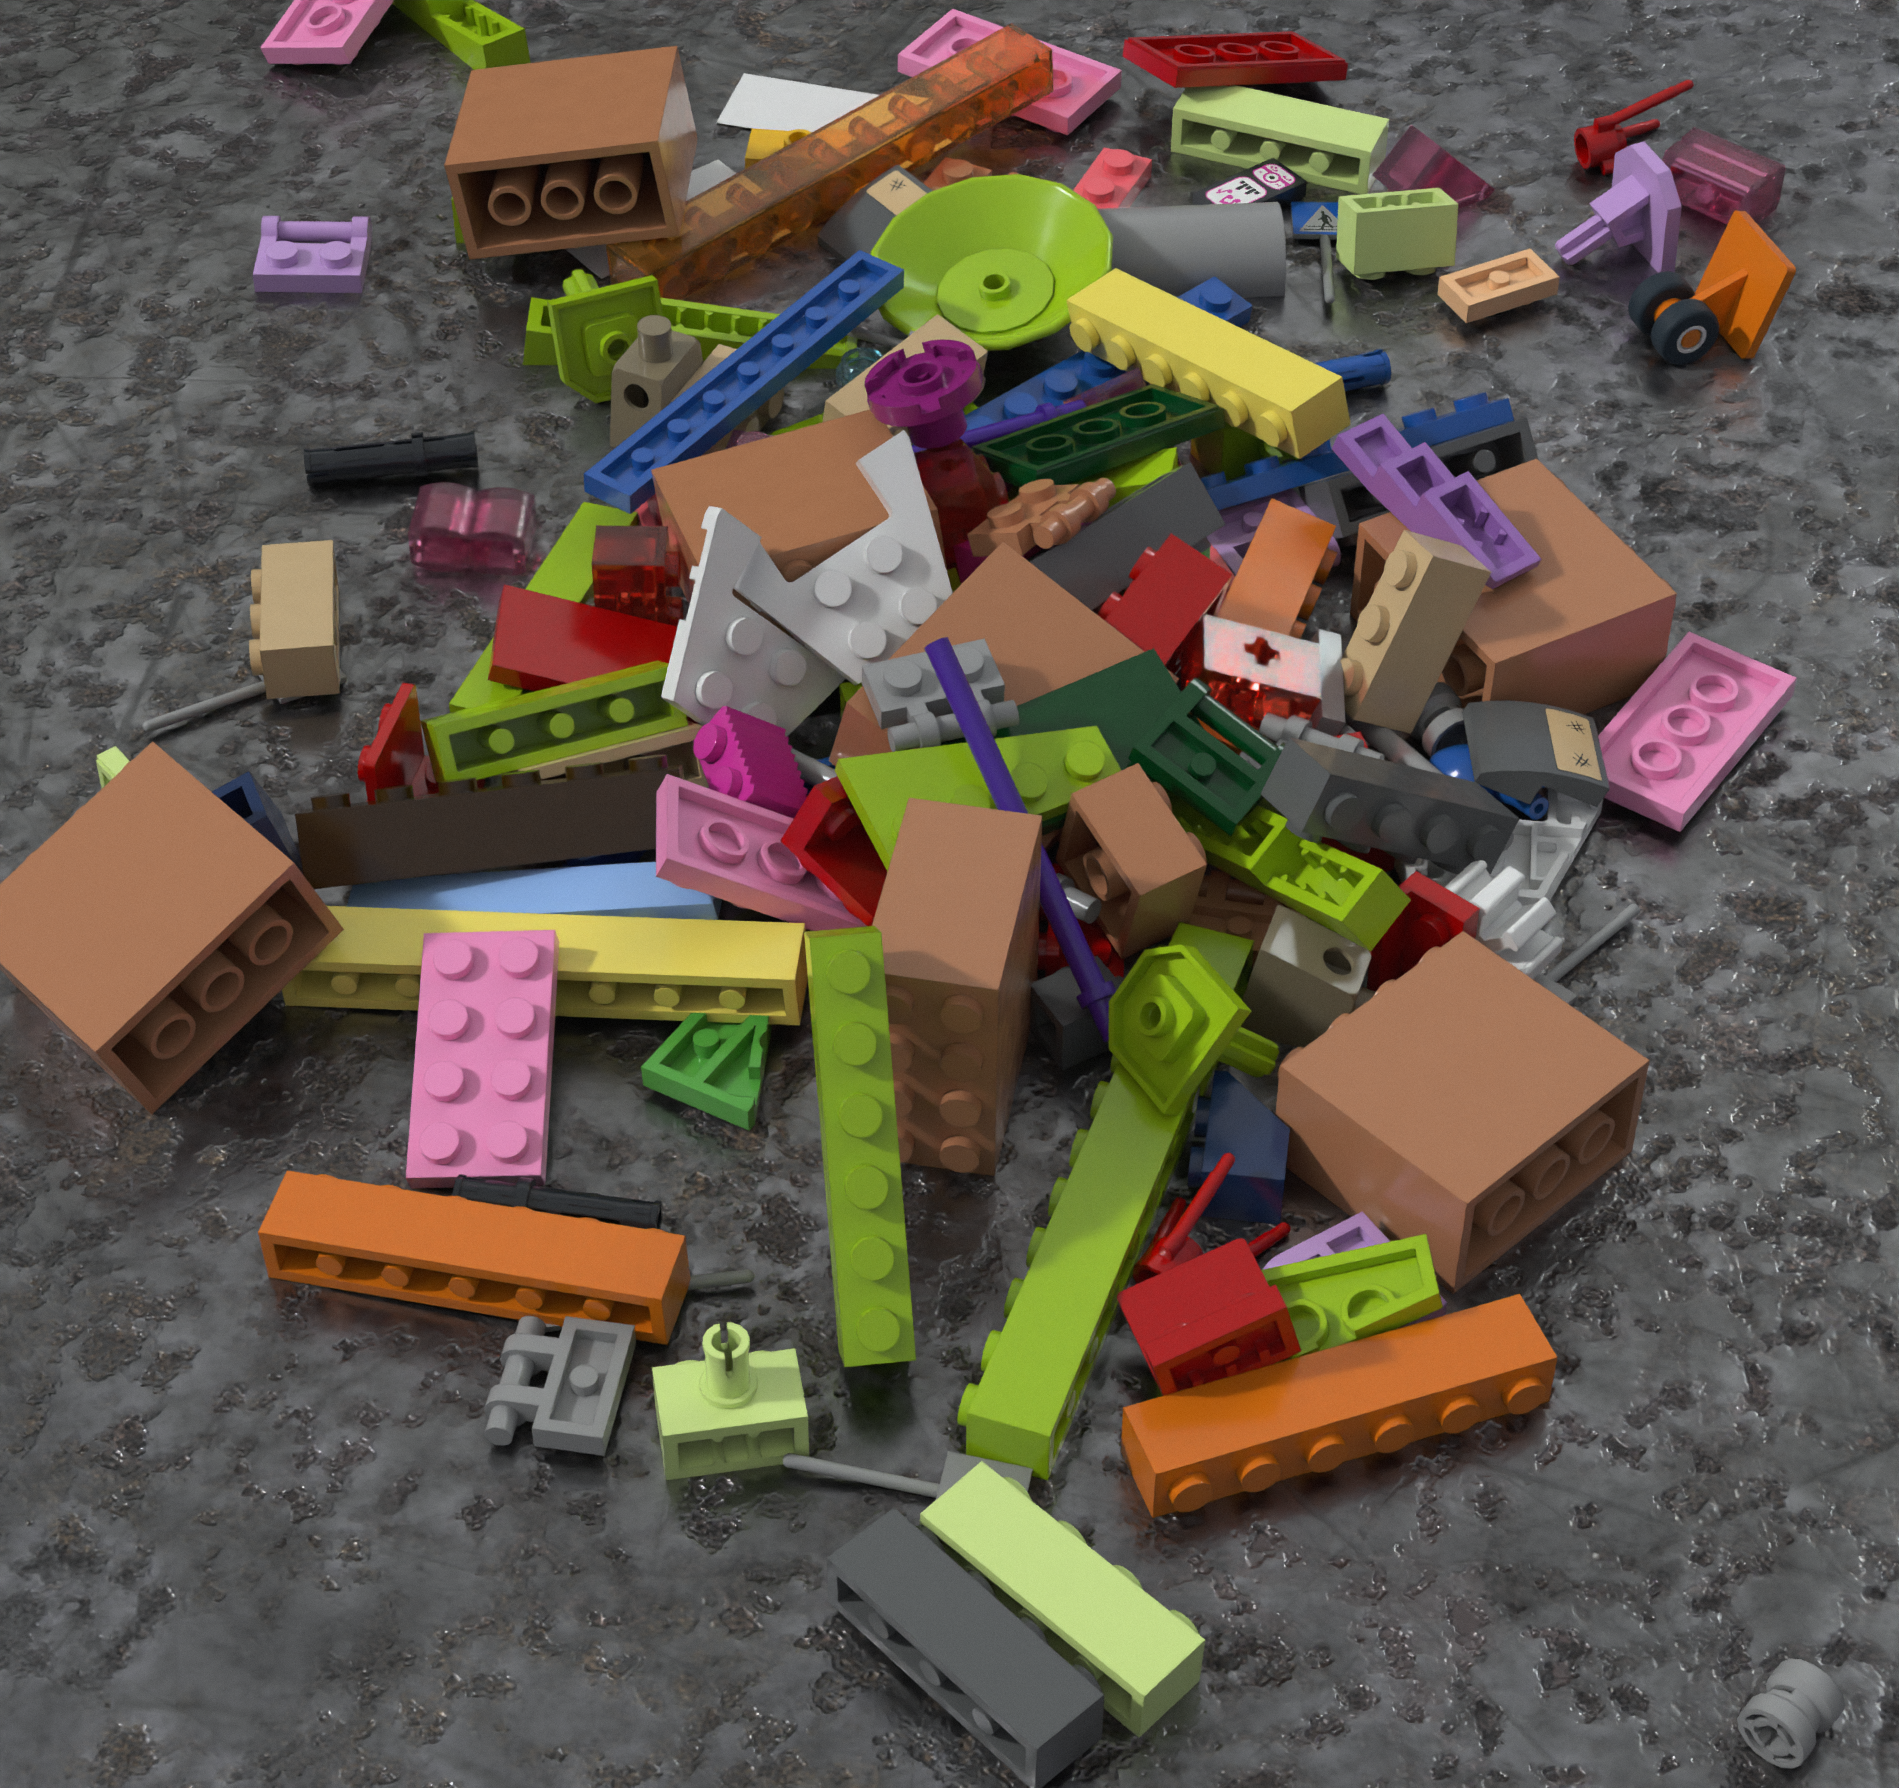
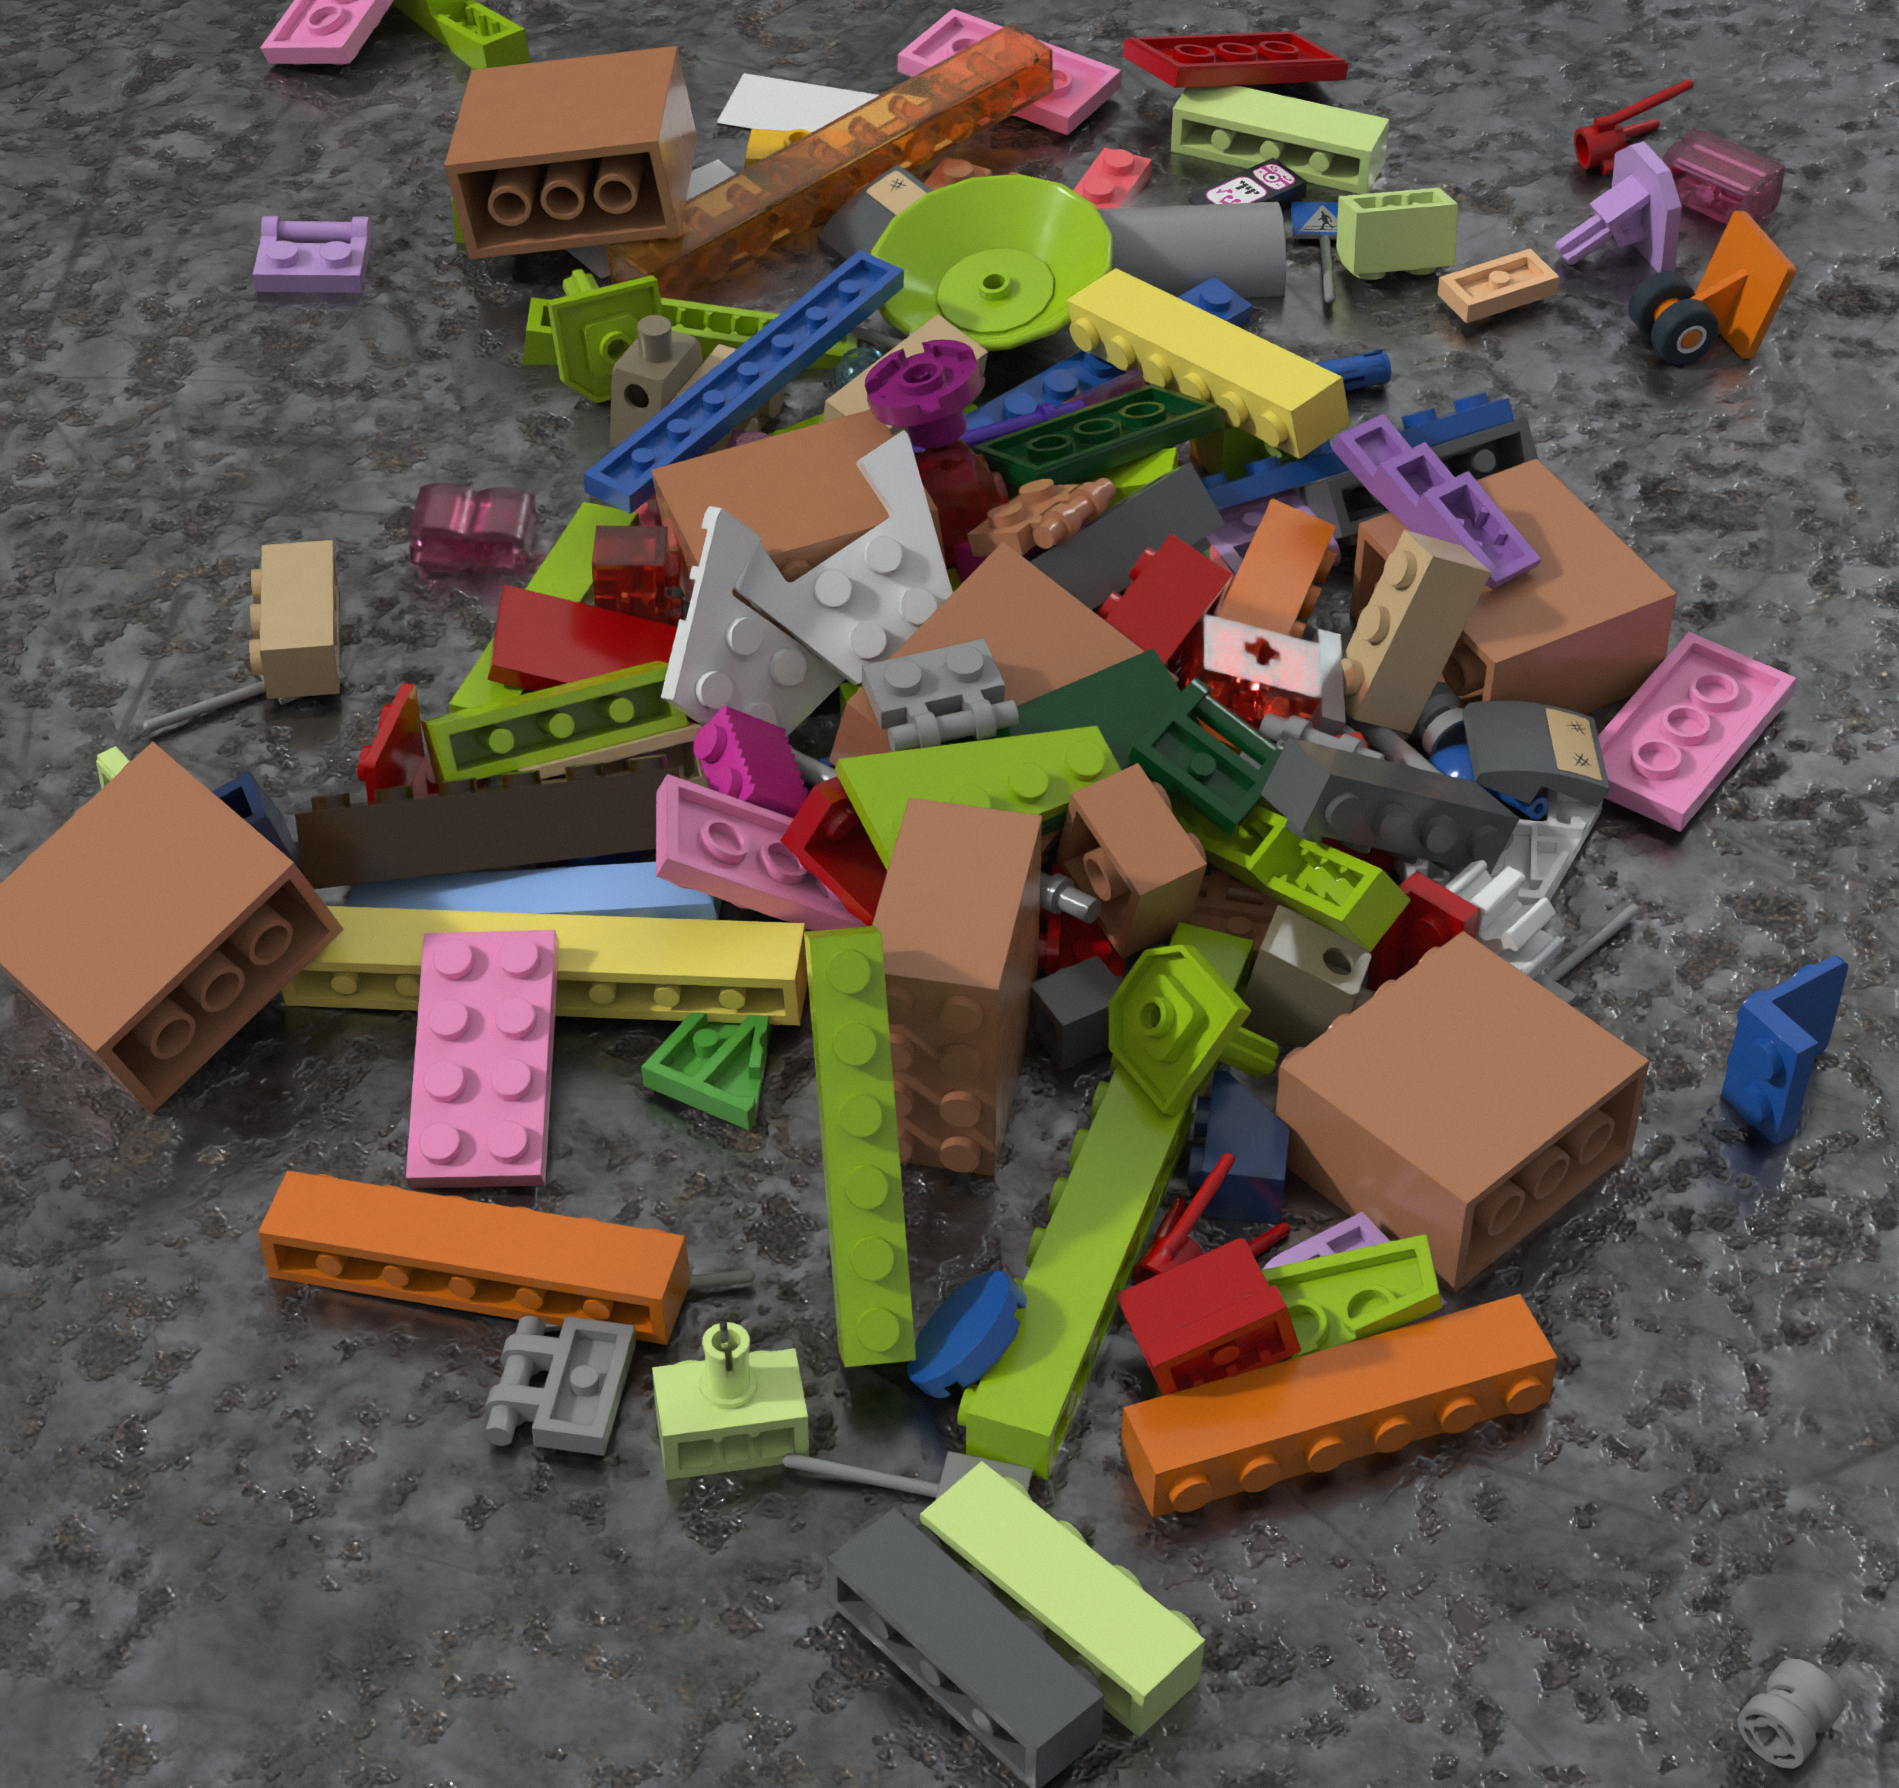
(391, 458): black pin -> none
(561, 1202): black pin -> none
(967, 1333): none -> blue tile
(1094, 990): dark purple bar -> none
(1423, 164): clear pink slope -> none
(1777, 1045): none -> blue bracket

